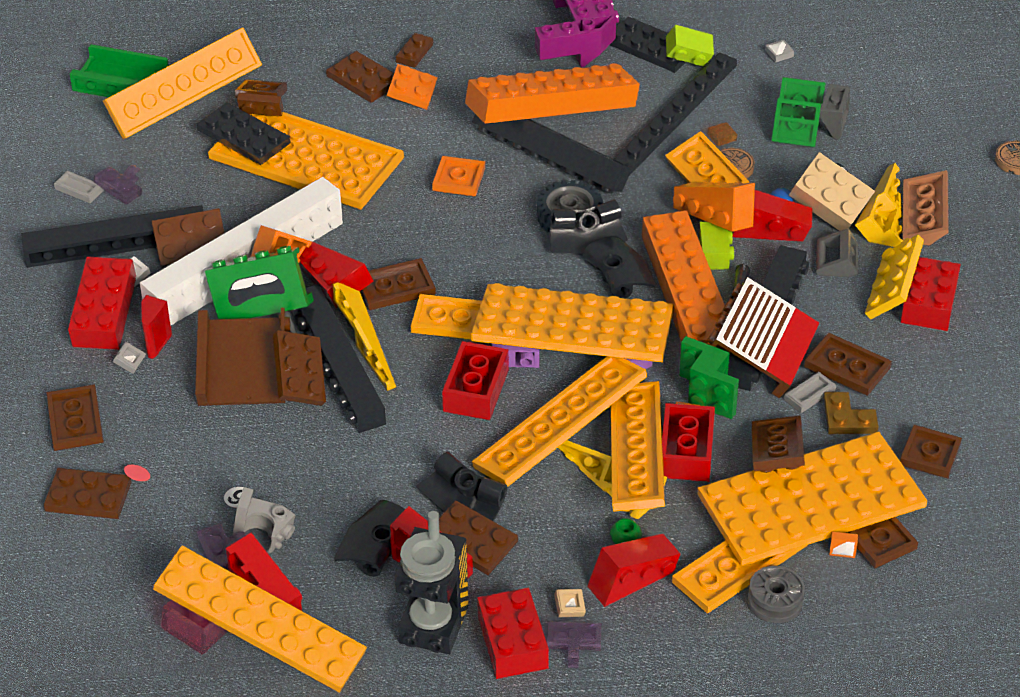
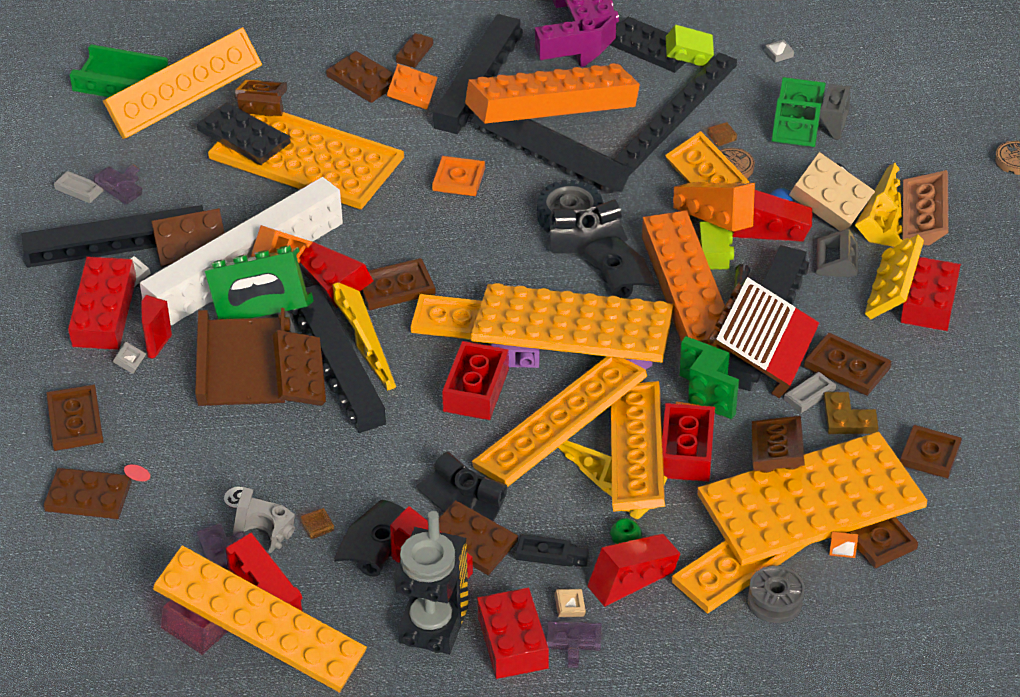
(317, 523): none -> clear orange tile
(484, 61): none -> black brick
(550, 551): none -> black hinge

